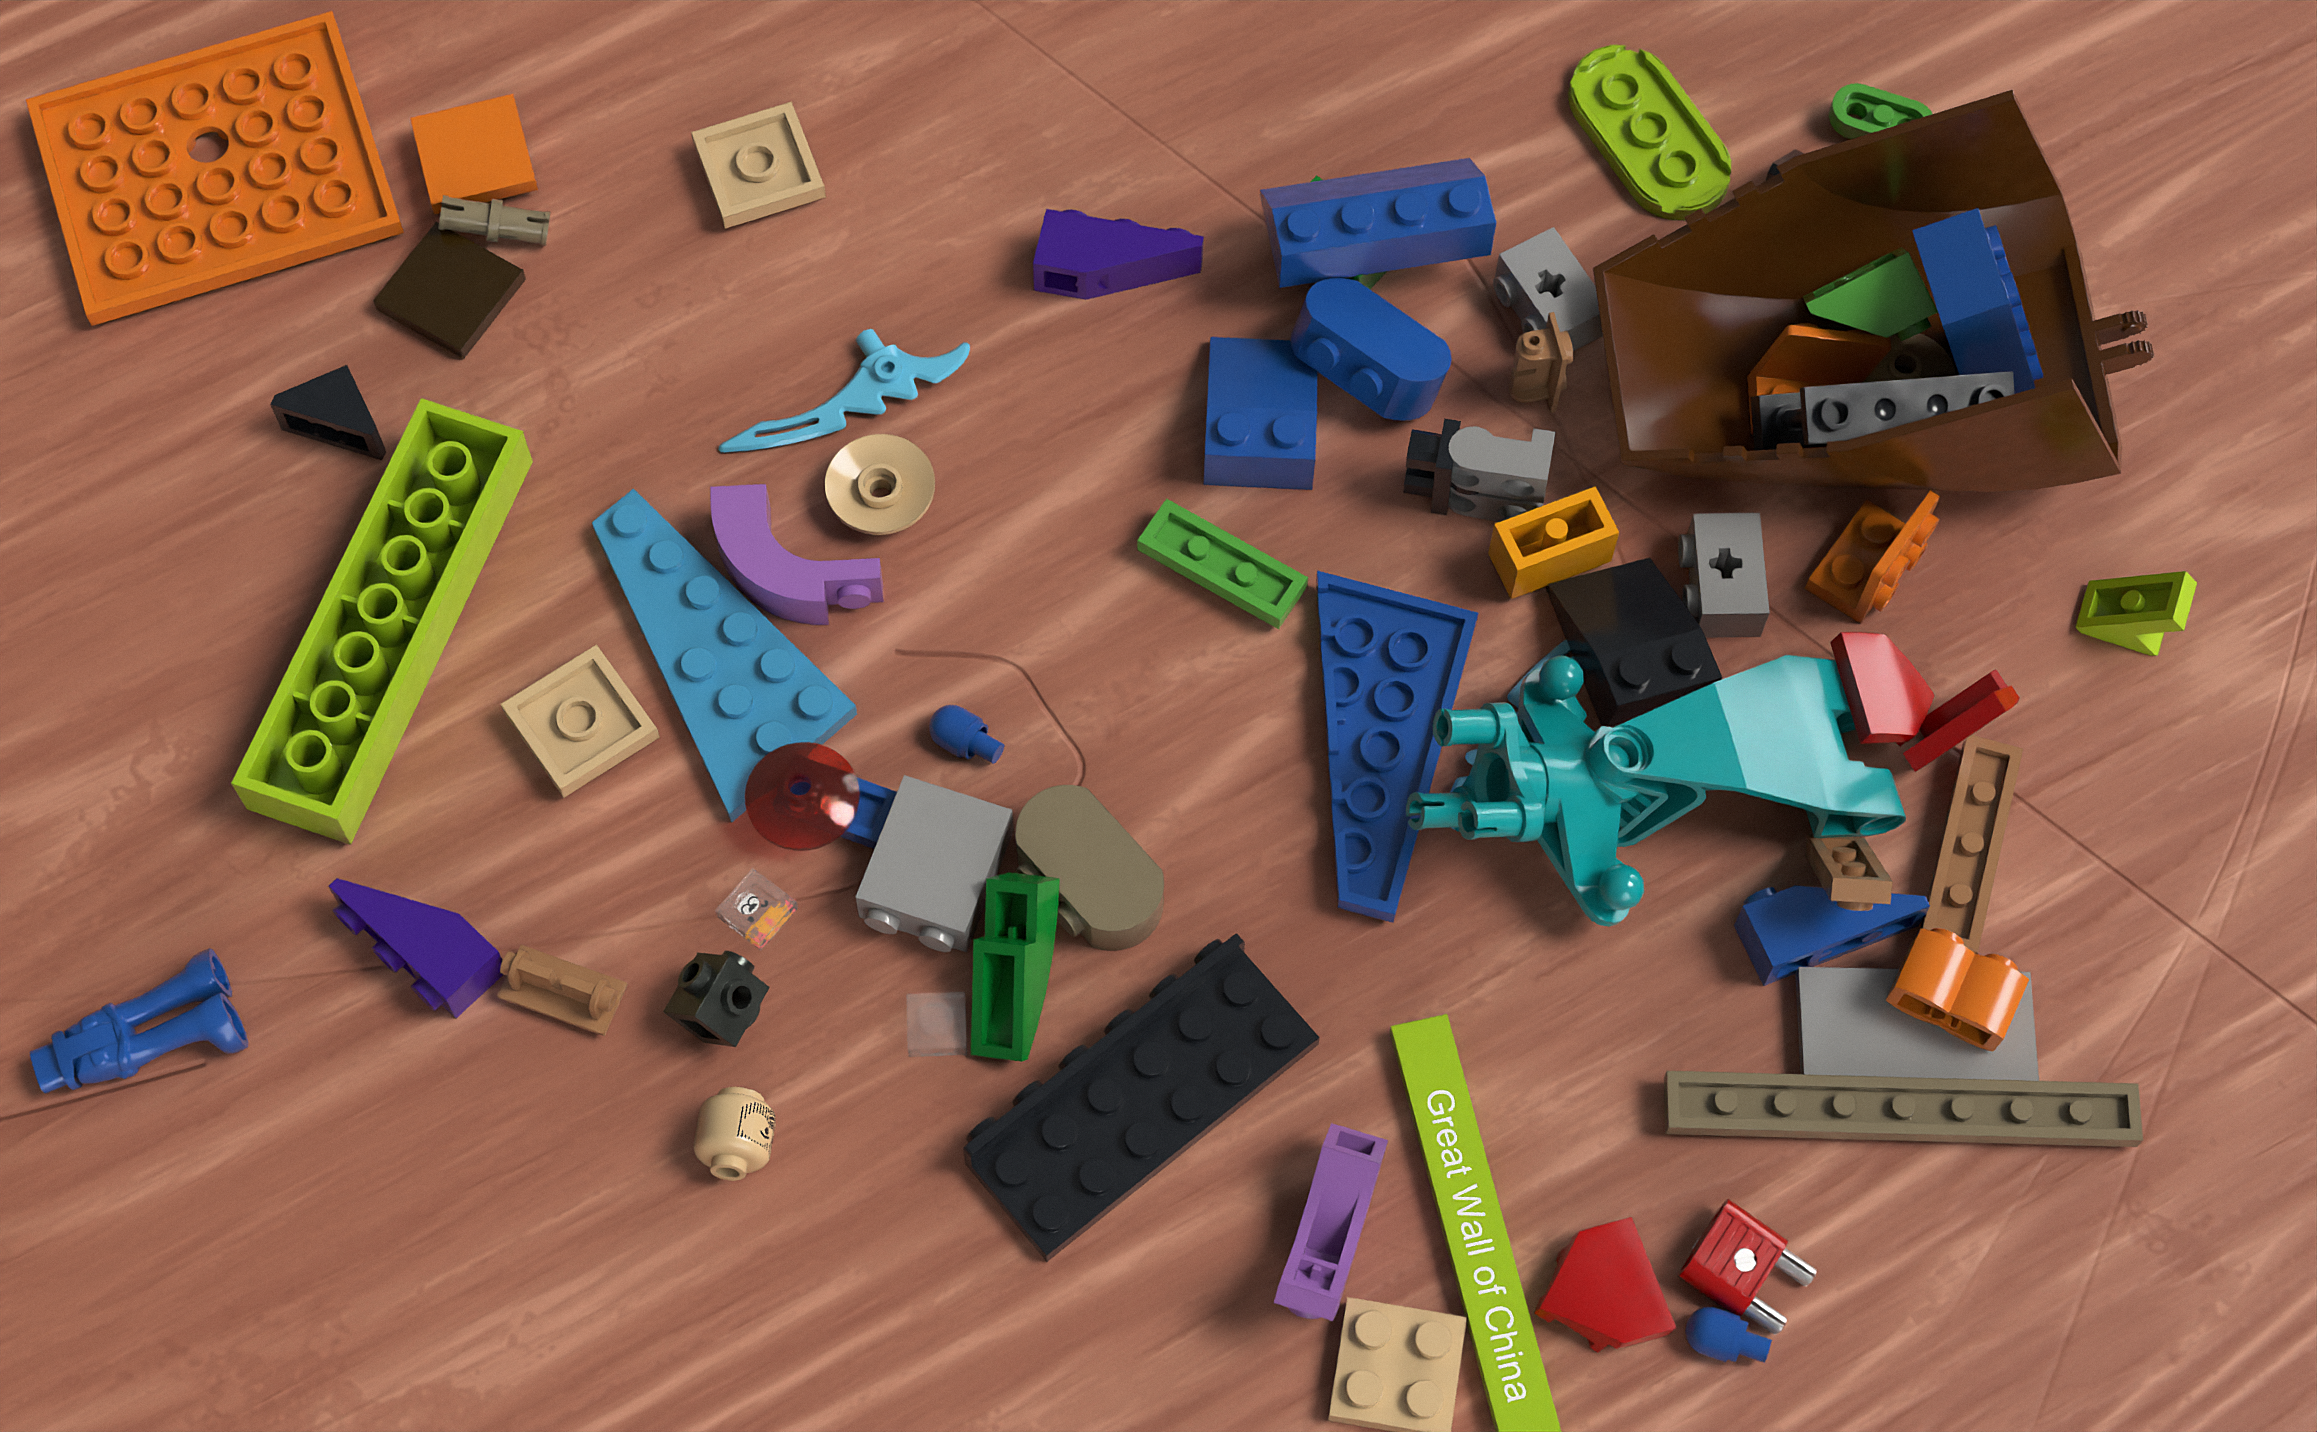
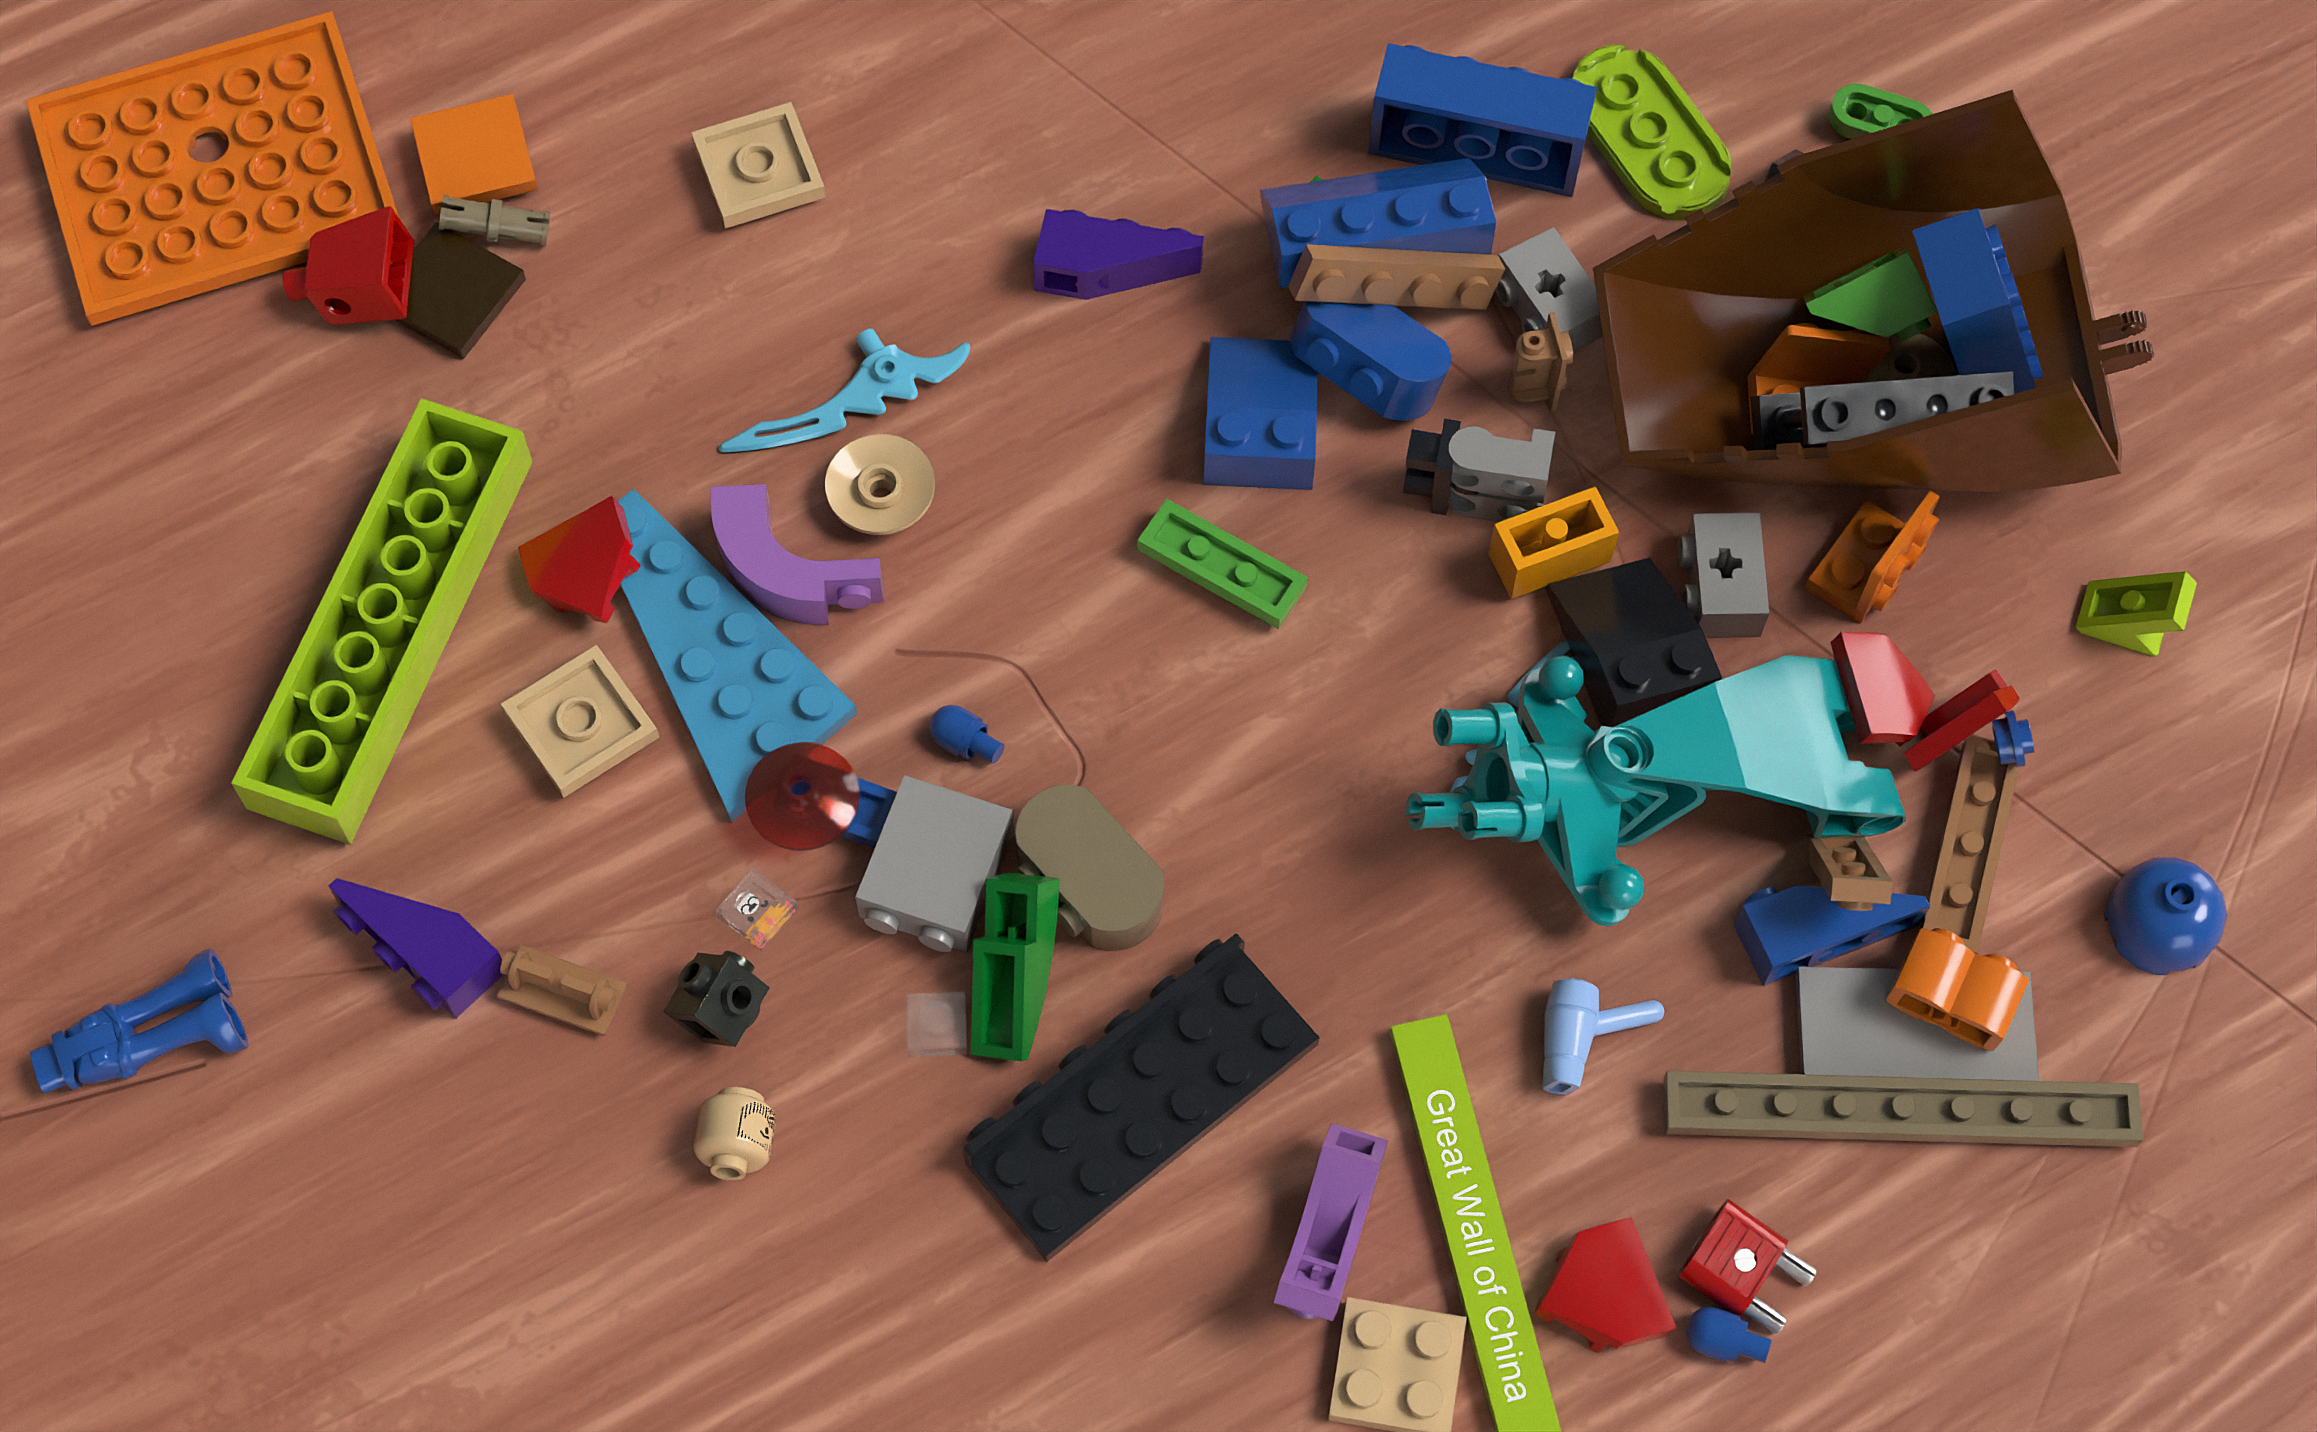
(331, 413): black slope -> none
(357, 270): none -> red torso
(582, 561): none -> red slope
(1384, 678): blue wing -> none
(1395, 277): none -> medium nougat plate
(1504, 119): none -> blue brick
(1571, 1024): none -> light blue piece
(2012, 739): none -> blue plate
(2166, 915): none -> blue cylinder

